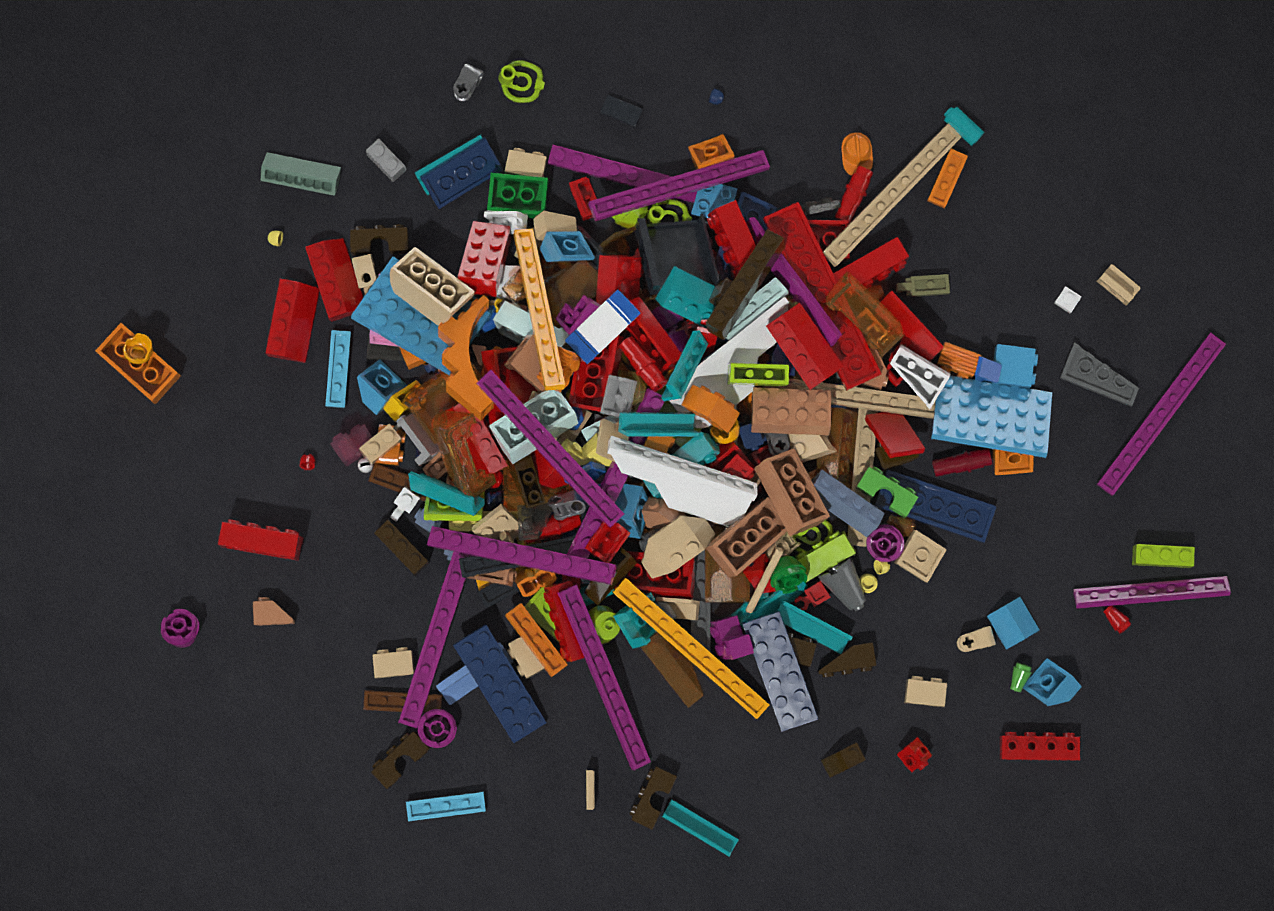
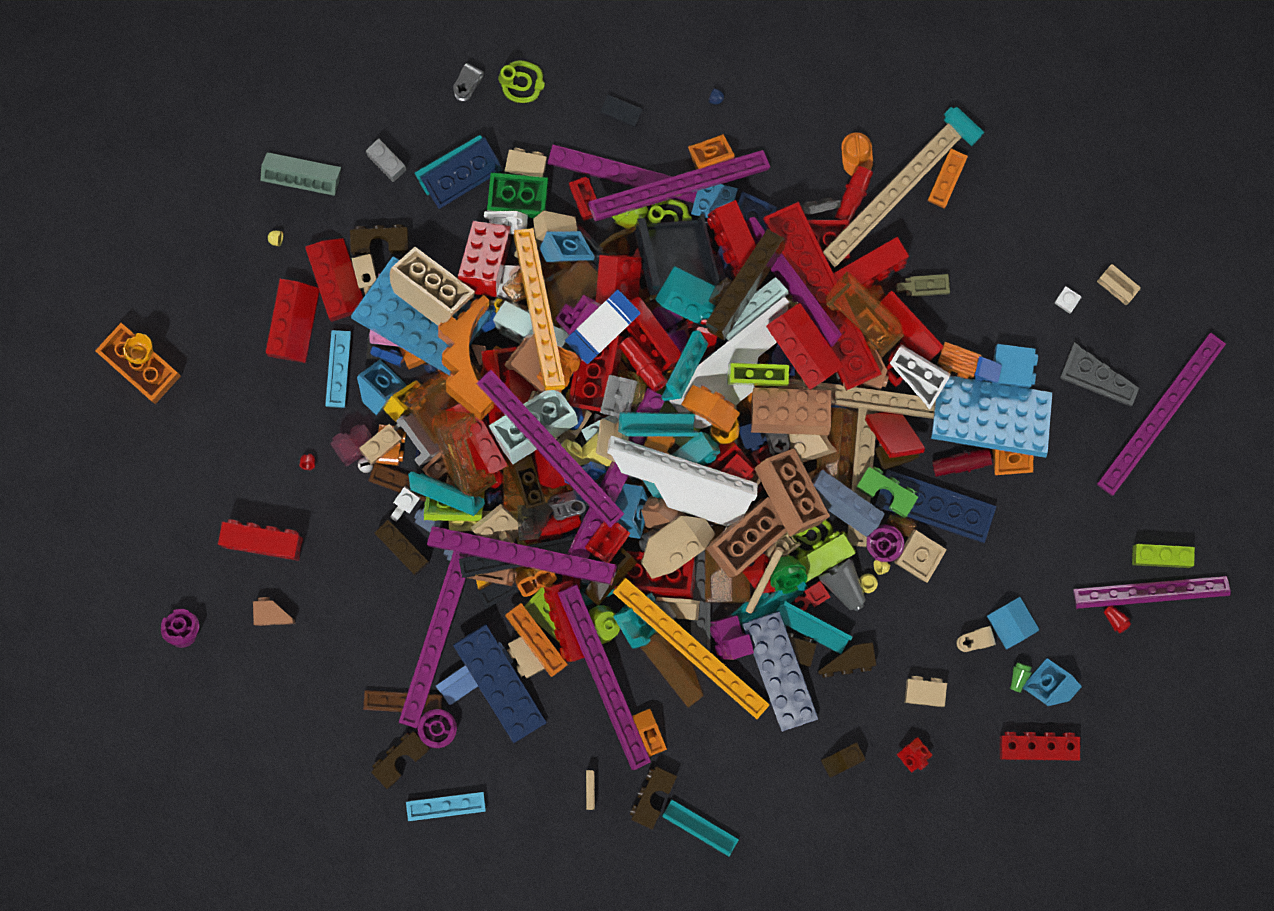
(392, 357): none -> blue plate
(394, 663): tan brick -> none
(649, 732): none -> orange slope

